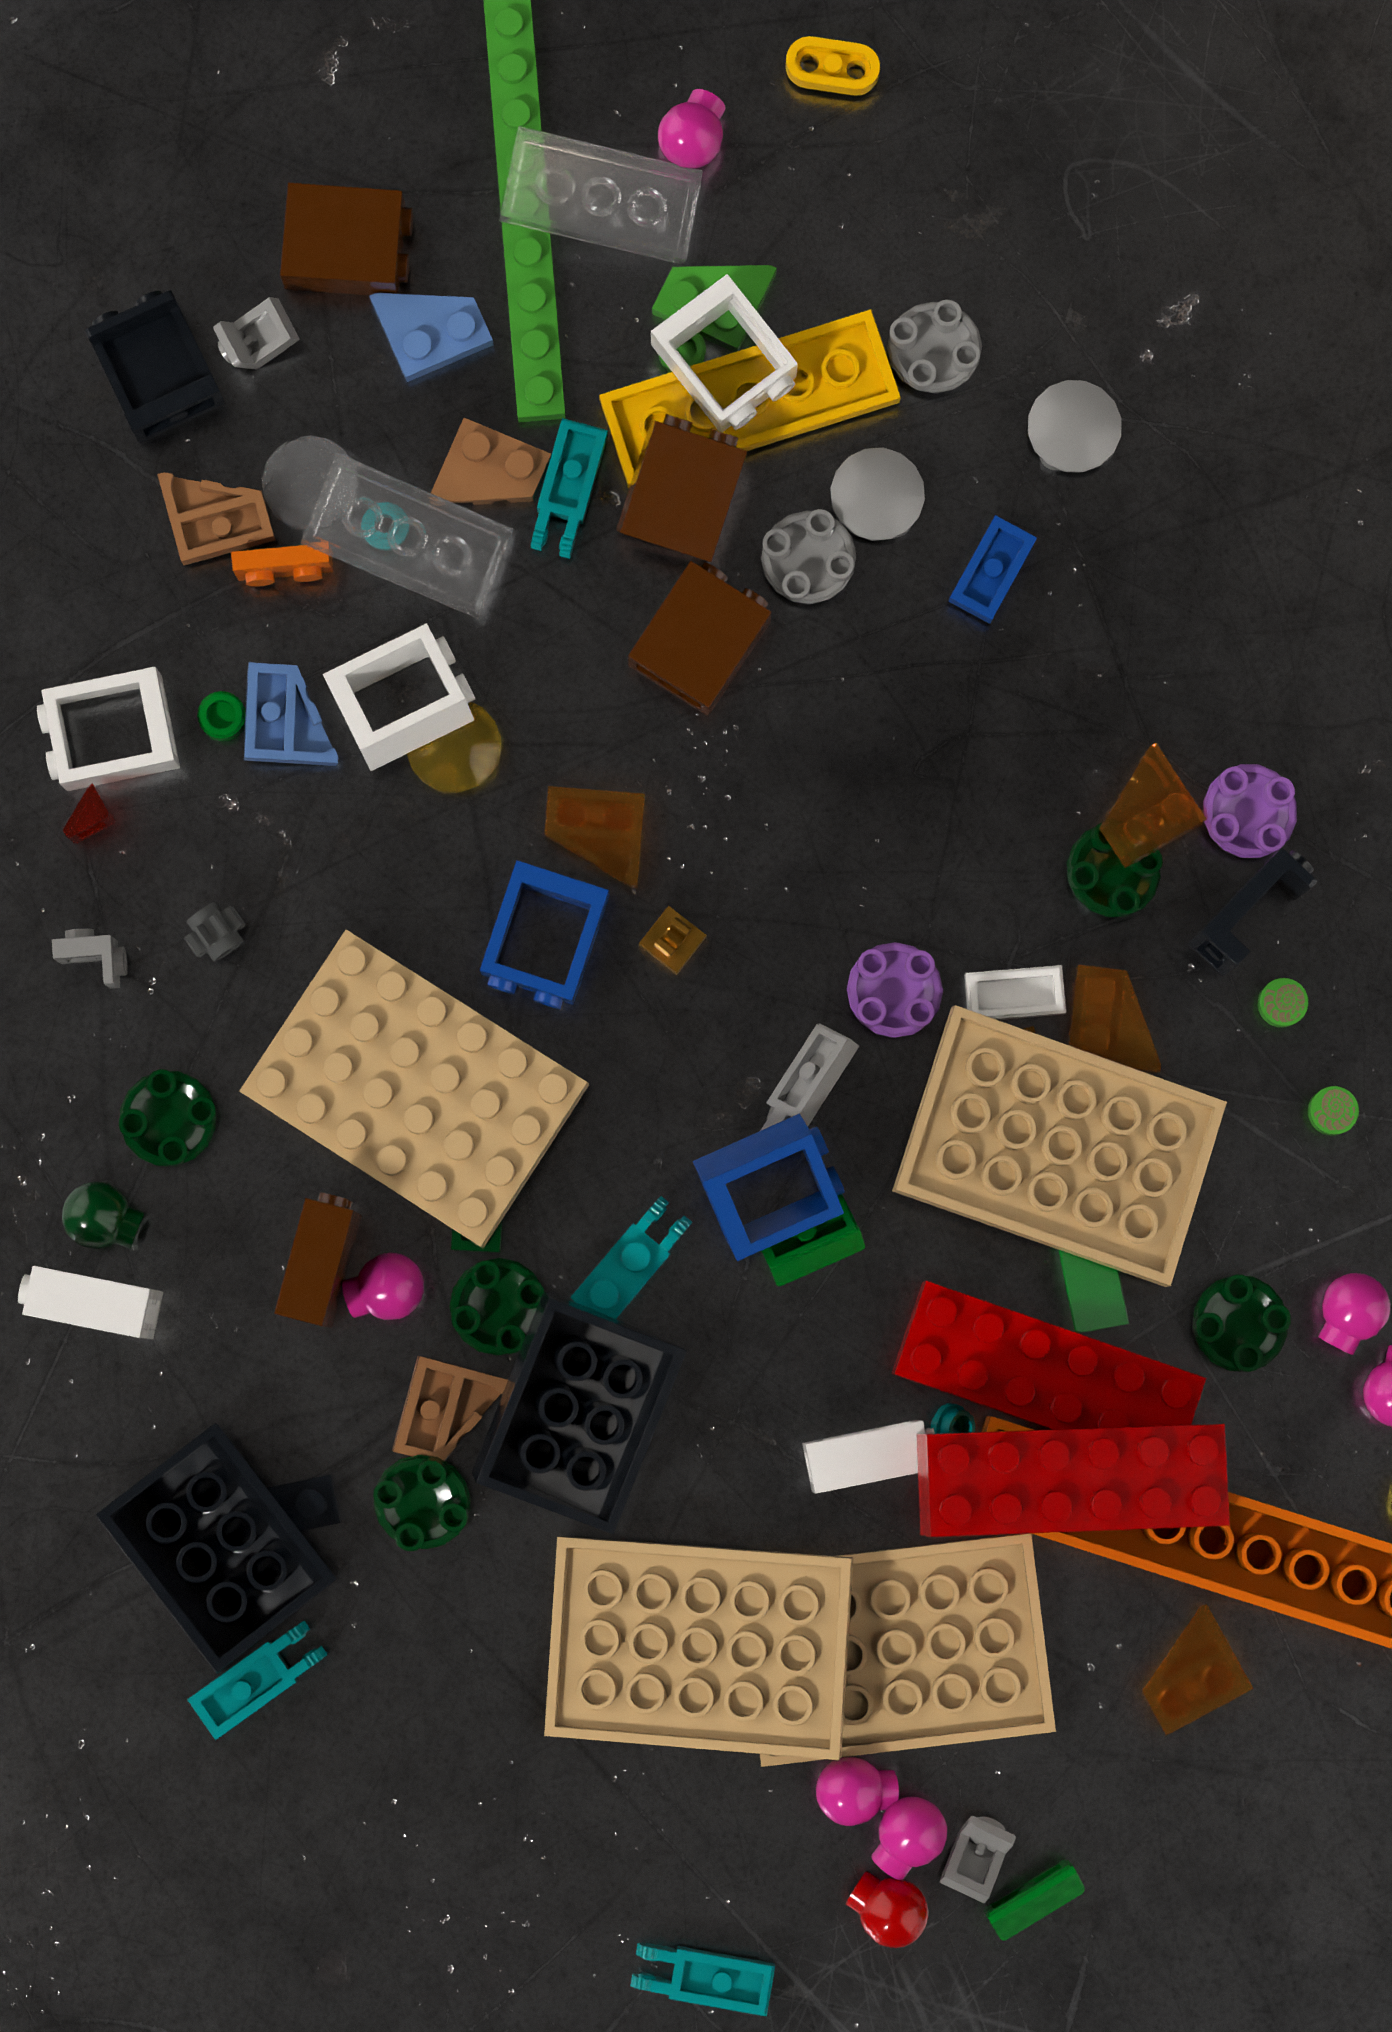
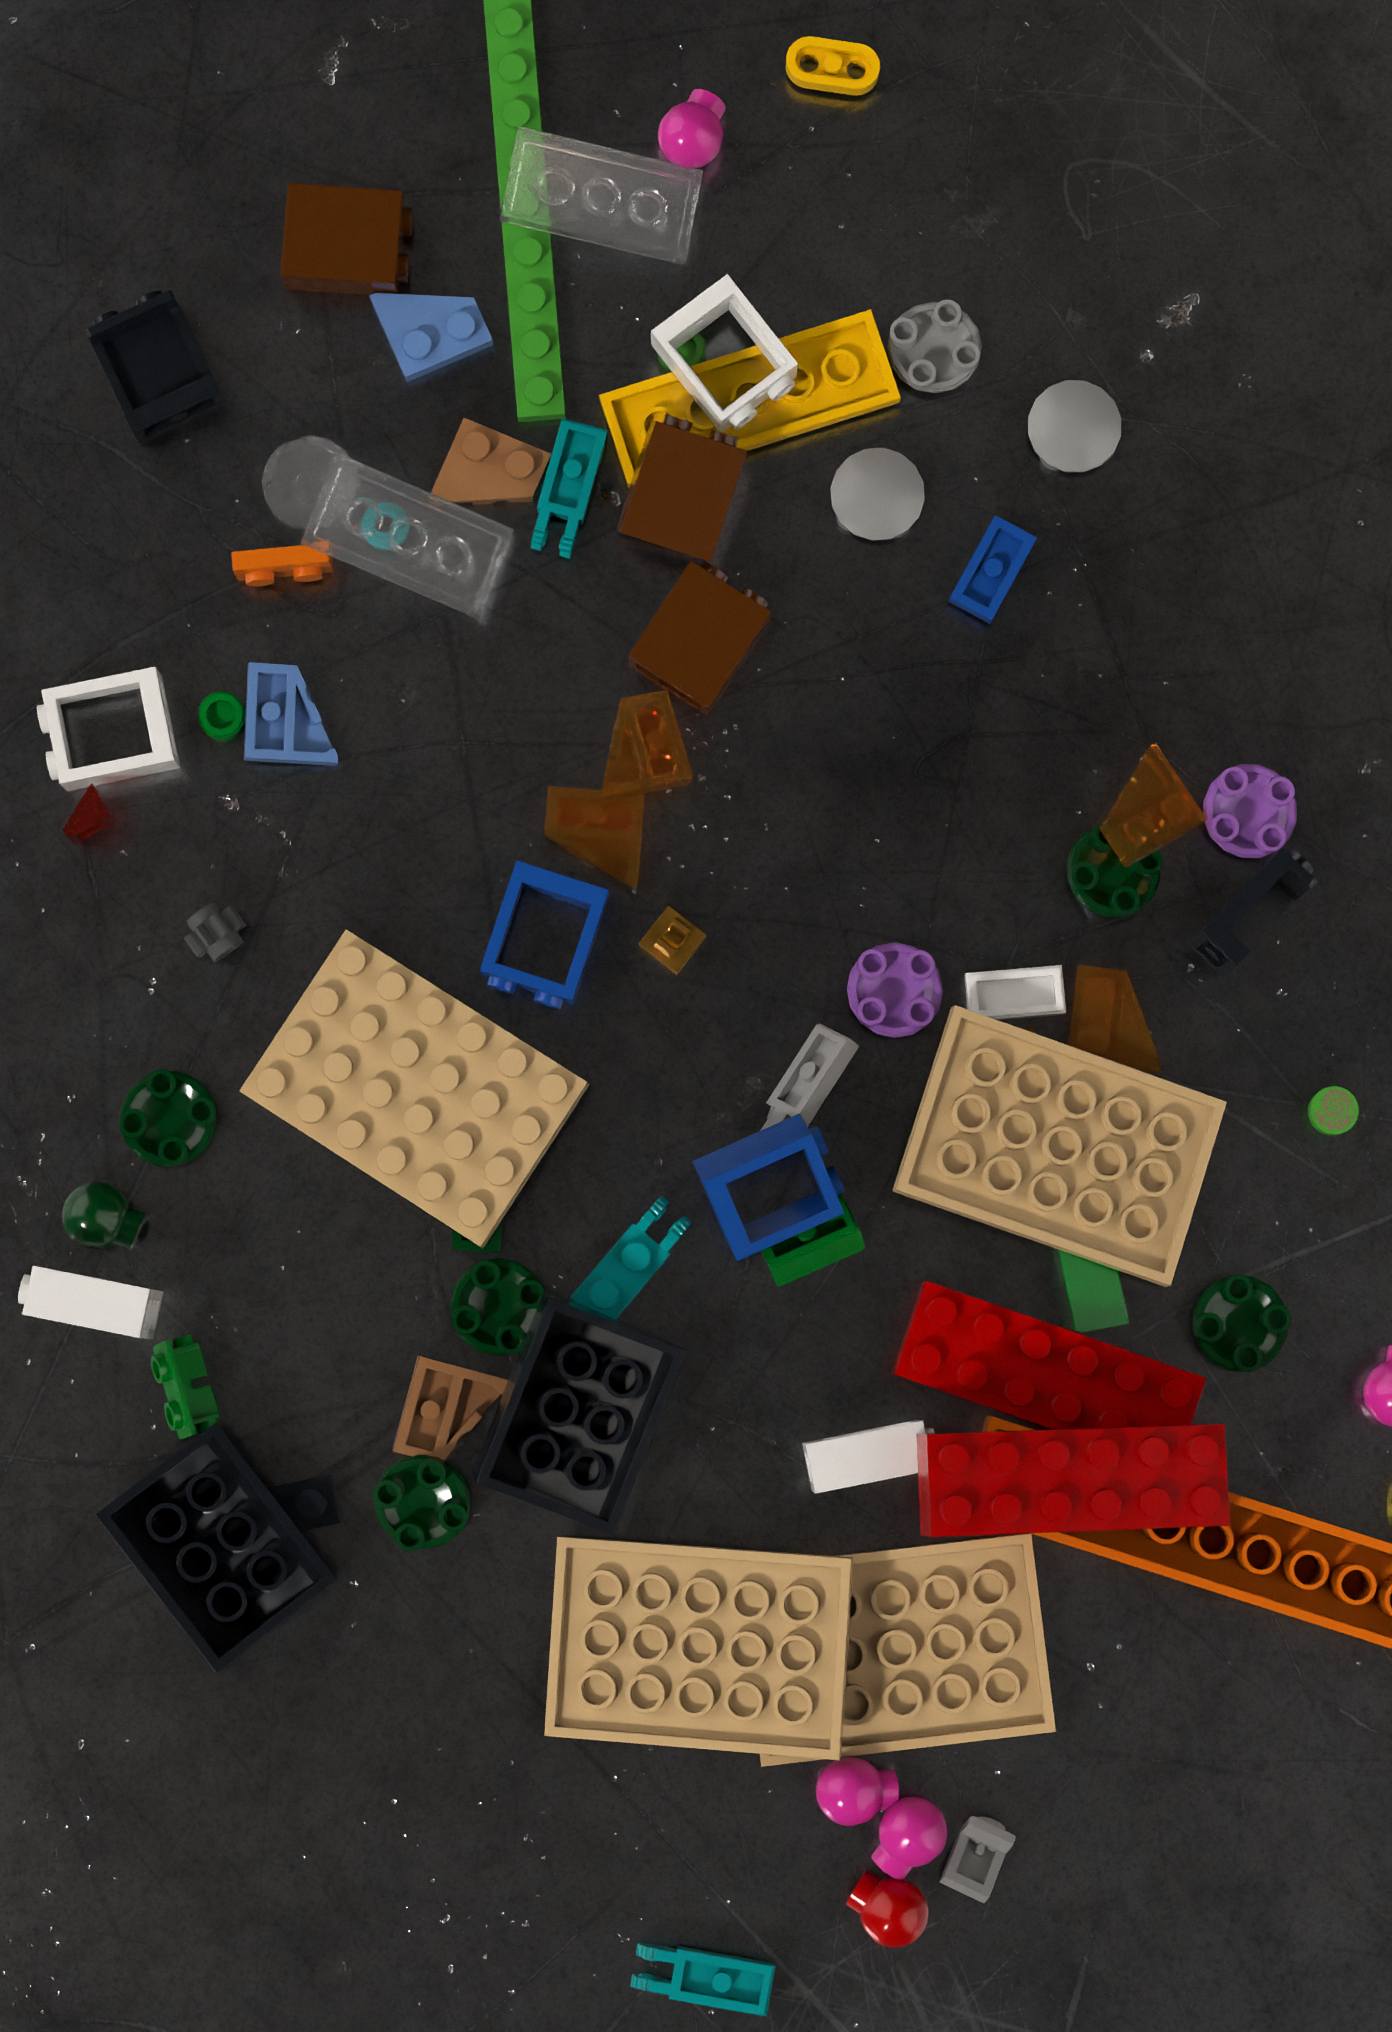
(83, 946): light grey bracket -> none
(175, 1370): none -> green hinge
(214, 518): medium nougat wing -> none
(251, 1683): teal hinge -> none
(256, 335): light grey bracket -> none
(318, 1260): reddish brown brick -> none
(386, 1287): dark pink piece -> none
(416, 728): white window -> none
(460, 757): clear yellow dish -> none
(645, 749): none -> clear orange wing
(688, 282): bright green wing -> none
(808, 556): light grey dish -> none
(952, 1419): teal plate -> none
(1034, 1899): green slope -> none
(1195, 1675): clear orange wing -> none
(1282, 1002): bright green tile -> none
(1353, 1311): dark pink piece -> none

